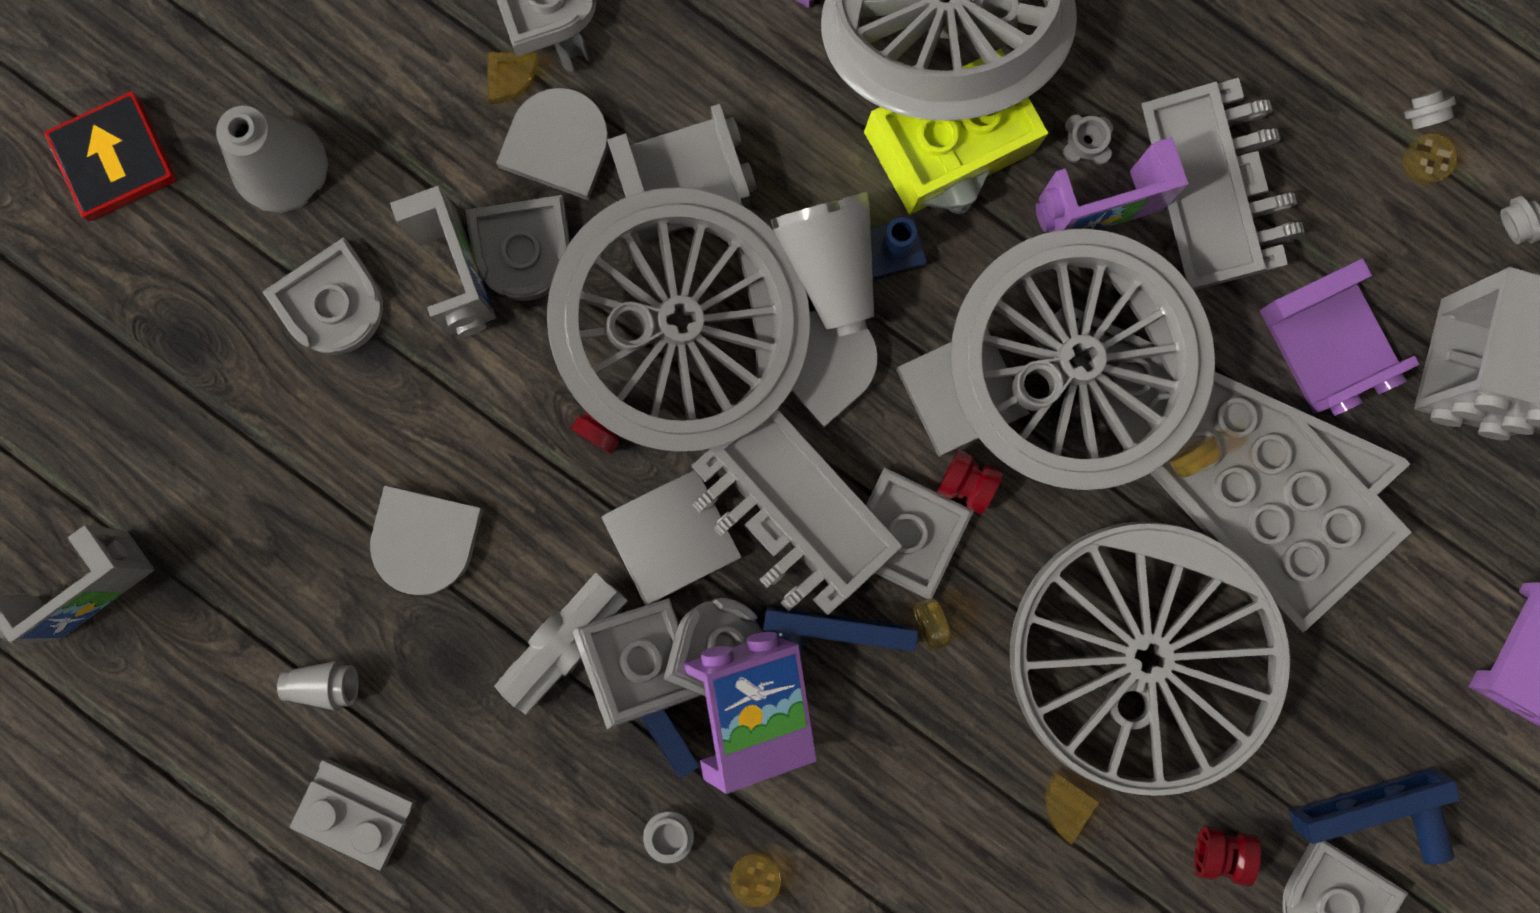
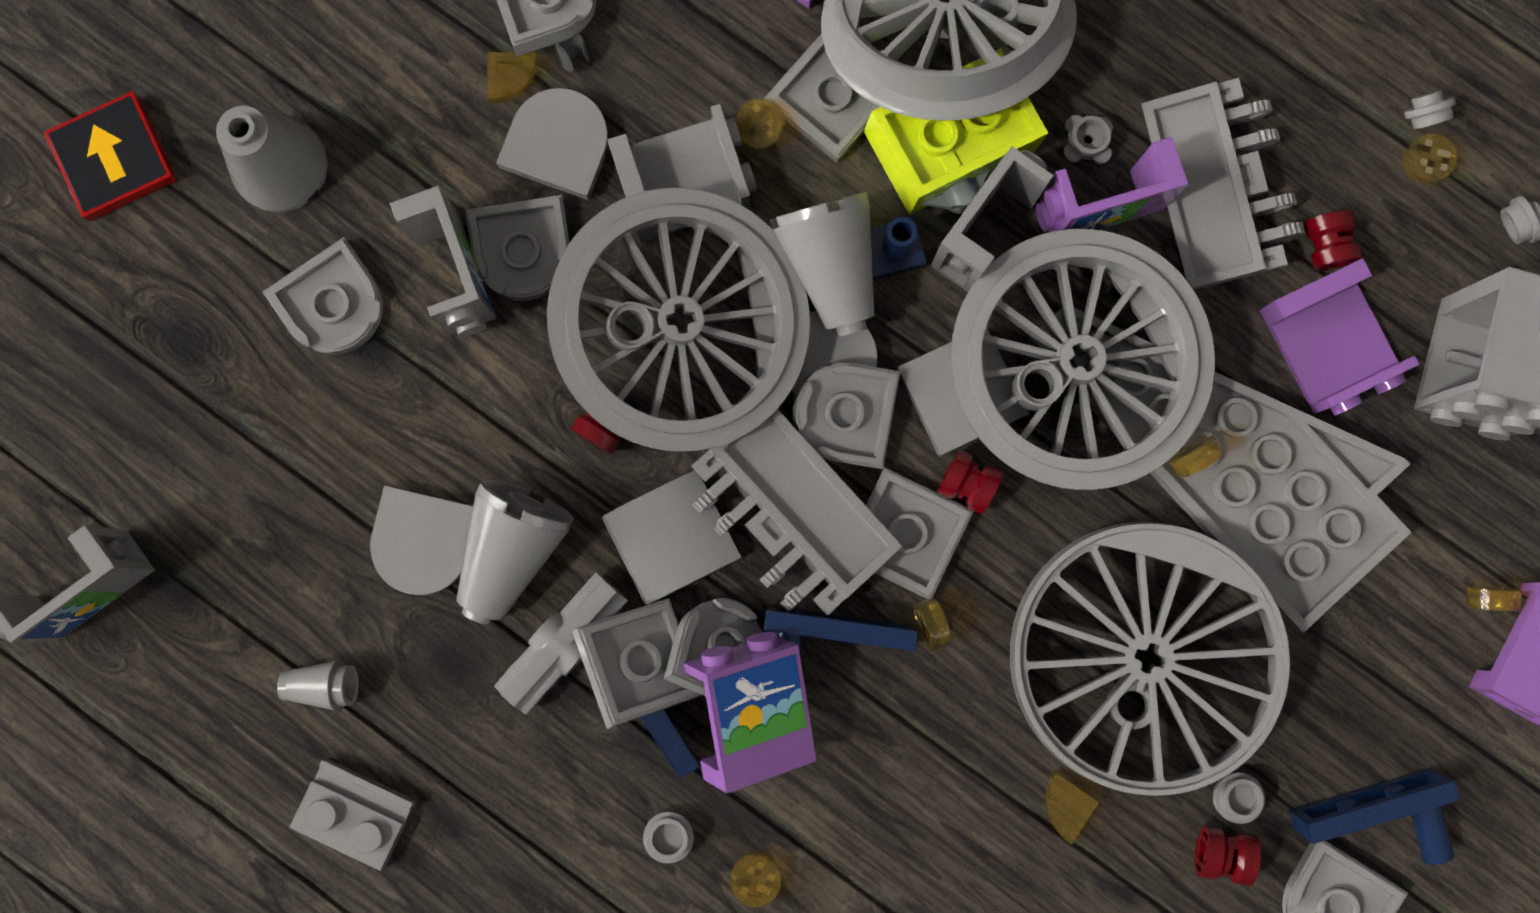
(506, 547): none -> light grey cone
(760, 122): none -> clear yellow tile
(822, 103): none -> light grey tile
(847, 412): none -> light grey tile
(1019, 175): none -> light grey panel
(1239, 797): none -> light grey plate
(1333, 240): none -> dark red wheel
(1494, 598): none -> clear yellow tile

